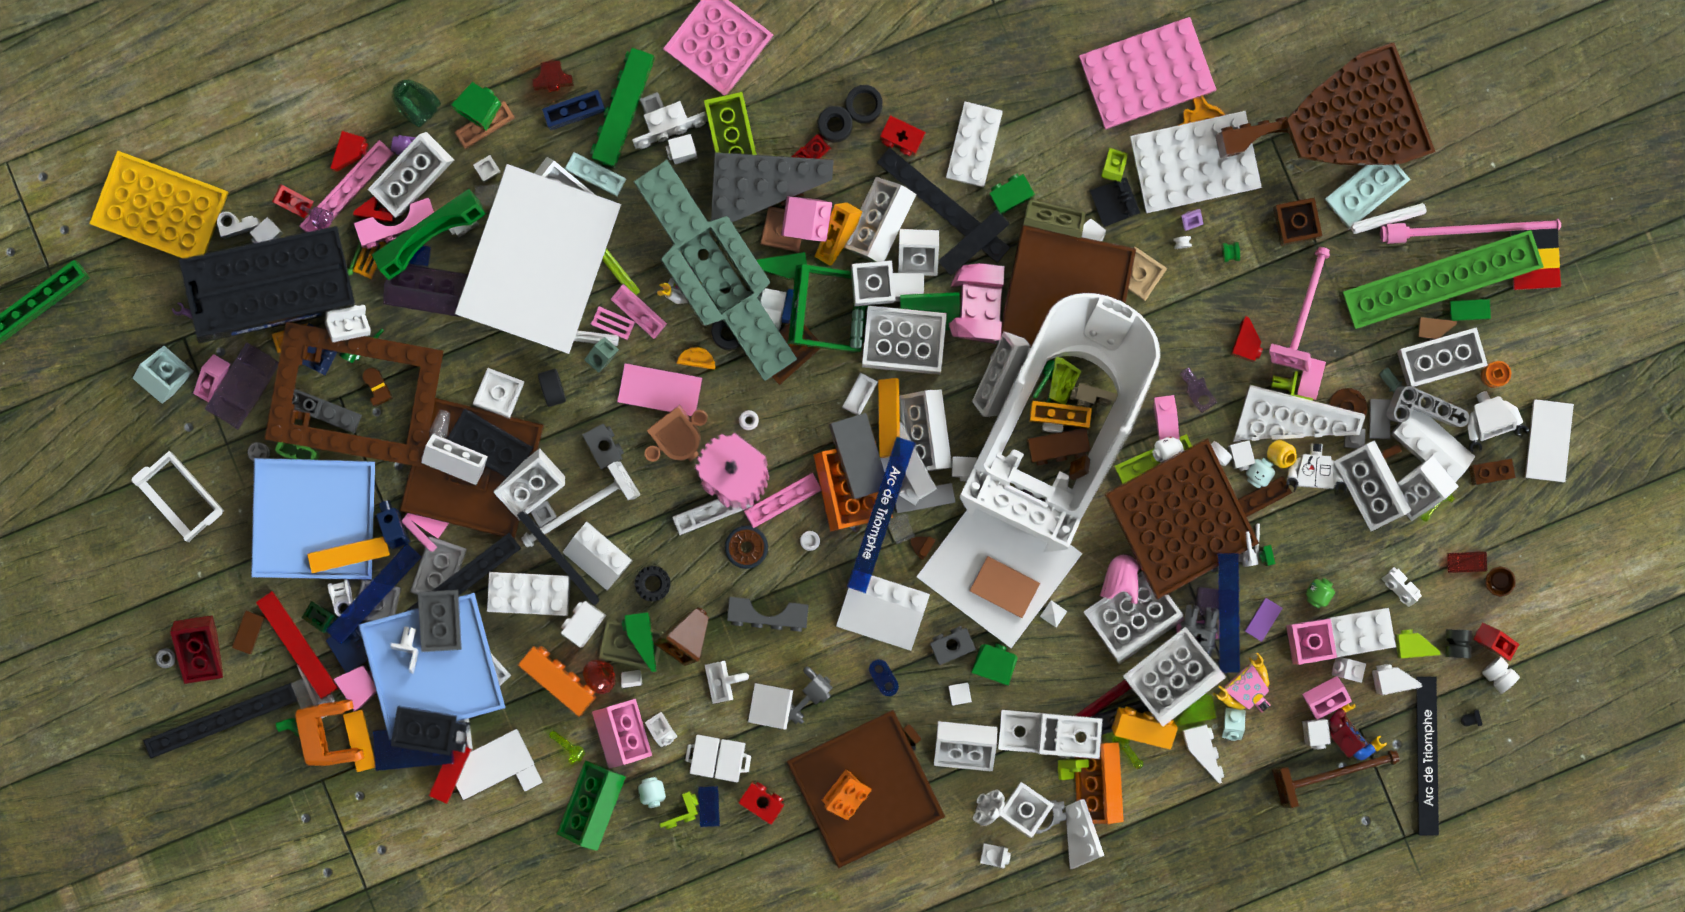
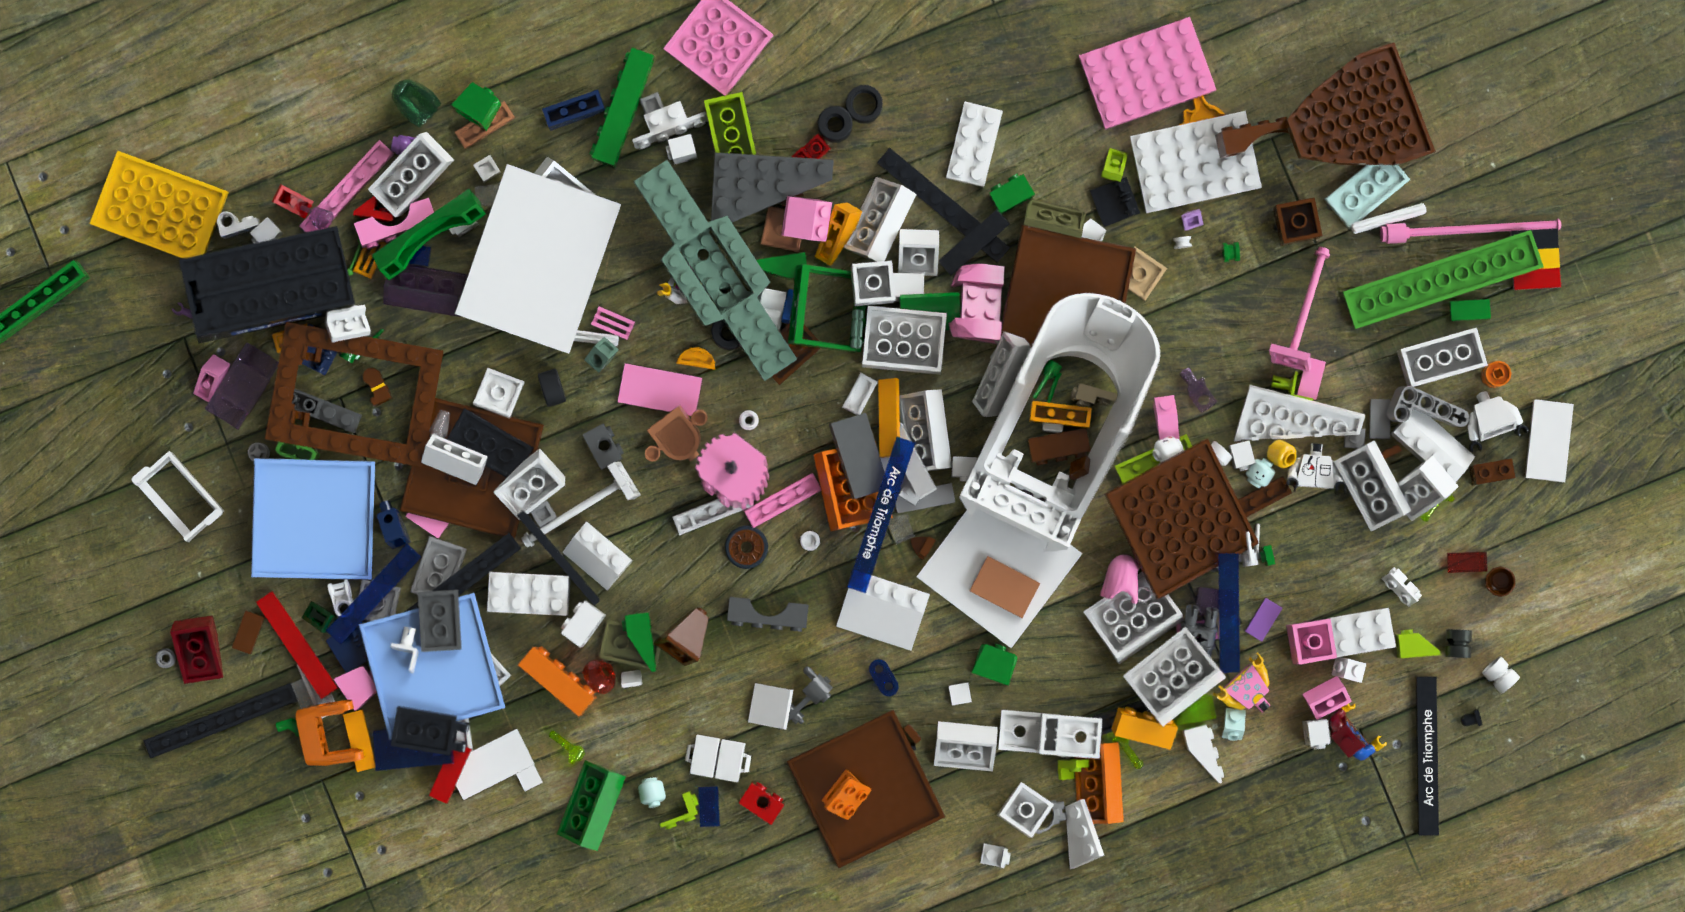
(162, 374): light aqua slope -> none
(348, 554): light orange tile -> none
(349, 150): red slope -> none
(419, 534): bright pink tile -> none
(552, 77): clear red brick -> none
(595, 174): light aqua tile -> none
(619, 273): lime axle -> none
(622, 733): bright pink slope -> none
(638, 311): bright pink tile -> none
(661, 730): white bracket -> none
(664, 583): black tyre -> none
(720, 682): white plate -> none
(897, 127): red brick -> none
(964, 645): dark grey brick -> none
(989, 807): white dish -> none
(1053, 613): white slope -> none
(1063, 380): lime wing -> none
(1105, 699): dark red axle -> none
(1247, 342): red slope -> none
(1286, 786): reddish brown tile -> none
(1320, 593): bright green head -> none
(1349, 399): reddish brown tile -> none
(1391, 381): sand green axle -> none
(1392, 680): white slope -> none
(1434, 328): medium nougat tile -> none
(1496, 641): red slope -> none

